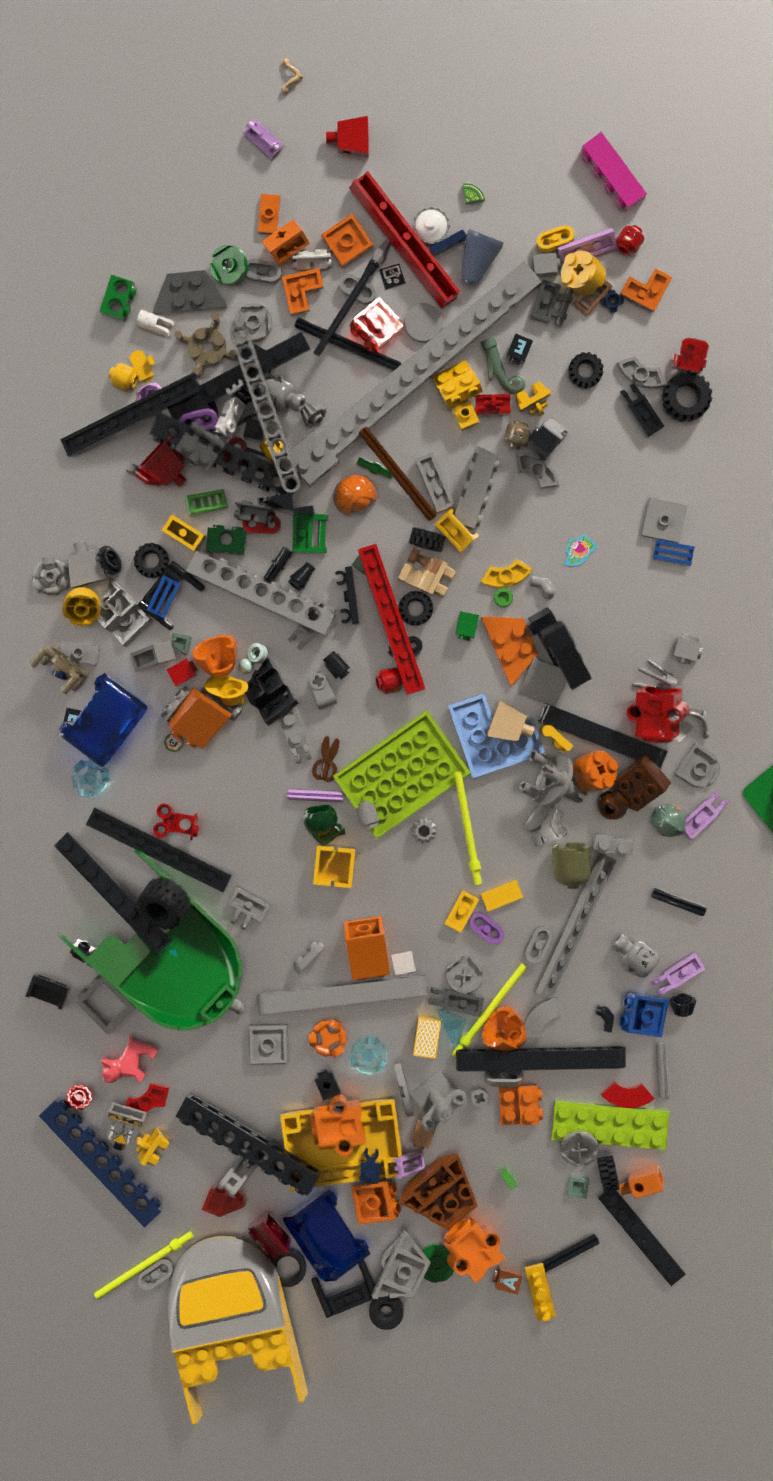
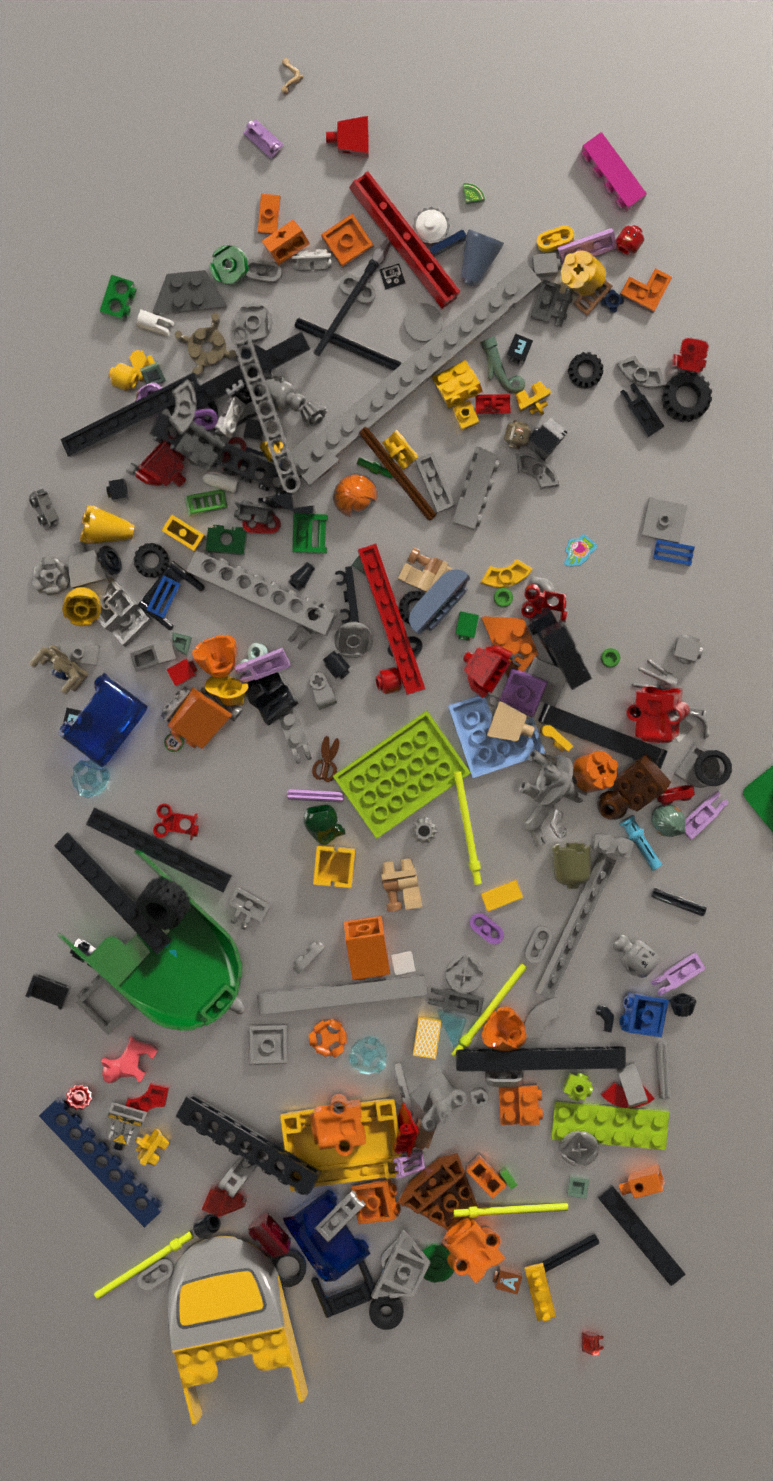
(39, 501): none -> dark grey hinge
(104, 527): none -> yellow cone
(117, 490): none -> black plate
(152, 373): none -> sand green tile
(185, 407): none -> light grey tile
(206, 1226): none -> black brick
(222, 481): none -> white hinge
(263, 665): none -> lavender hinge
(278, 564): black axle -> none
(296, 286): orange plate -> none
(327, 1084): black brick -> none
(339, 1216): none -> light grey plate
(353, 639): none -> light grey tile
(367, 815): light grey brick -> none
(370, 1169): dark blue plate -> none
(376, 325): clear red plate -> none
(400, 450): none -> yellow hips
(401, 880): none -> tan hips
(407, 1132): none -> red hinge
(427, 539): black tyre -> none
(438, 600): none -> sand blue brick
(455, 531): yellow panel -> none
(461, 911): yellow plate -> none
(474, 1212): none -> neon yellow bar
(485, 1176): none -> orange brick
(487, 668): none -> red torso
(523, 692): none -> medium lavender tile
(539, 600): none -> red piece
(573, 1081): none -> lime brick
(590, 1343): none -> clear red tile
(608, 1173): black tyre -> none
(610, 657): none -> bright green tile
(632, 1085): none -> light grey slope
(636, 834): none -> medium azure pin
(681, 793): none -> red plate
(727, 768): none -> black tyre

